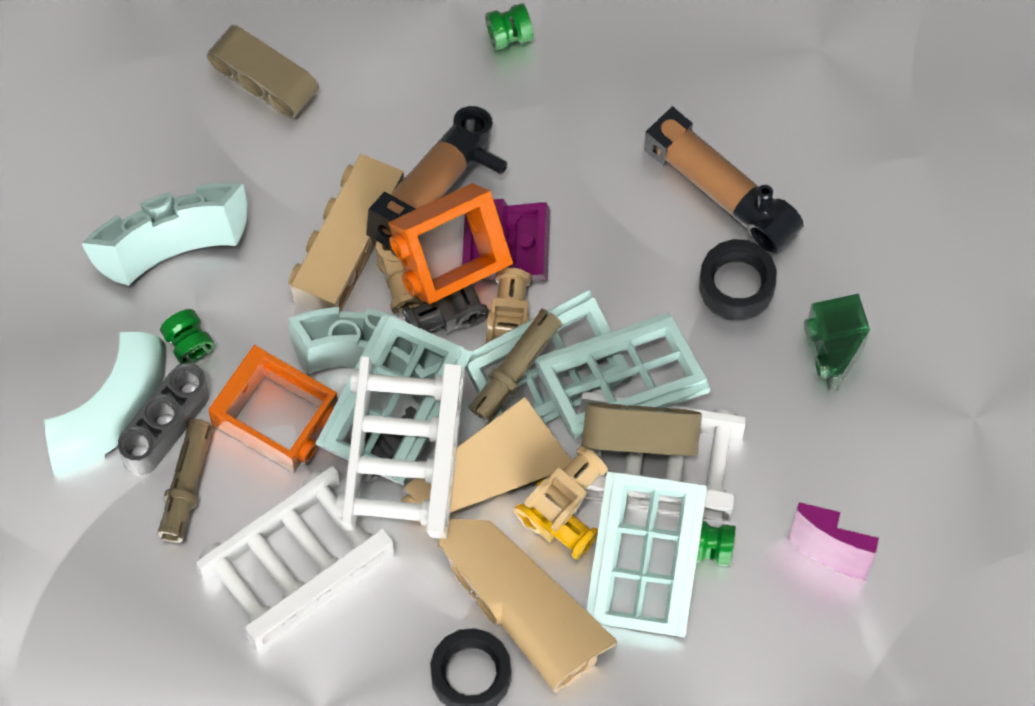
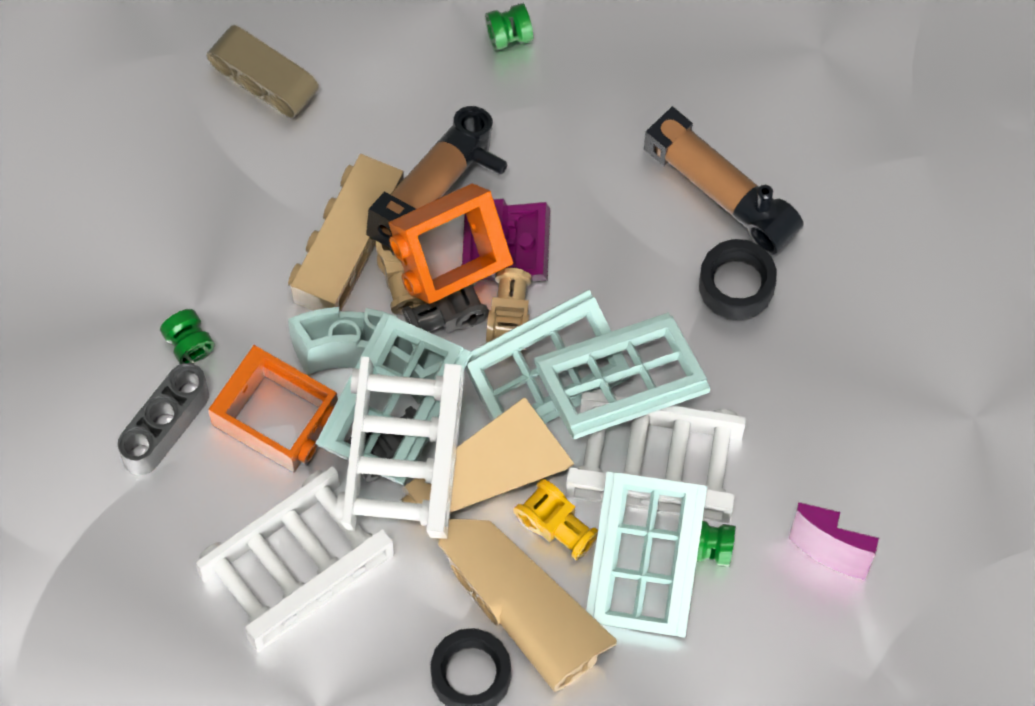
(94, 428): light aqua brick -> none
(168, 228): light aqua brick -> none
(181, 496): dark tan pin -> none
(506, 377): dark tan pin -> none
(562, 492): tan connector -> none
(641, 429): dark tan beam -> none
(839, 335): clear green slope -> none

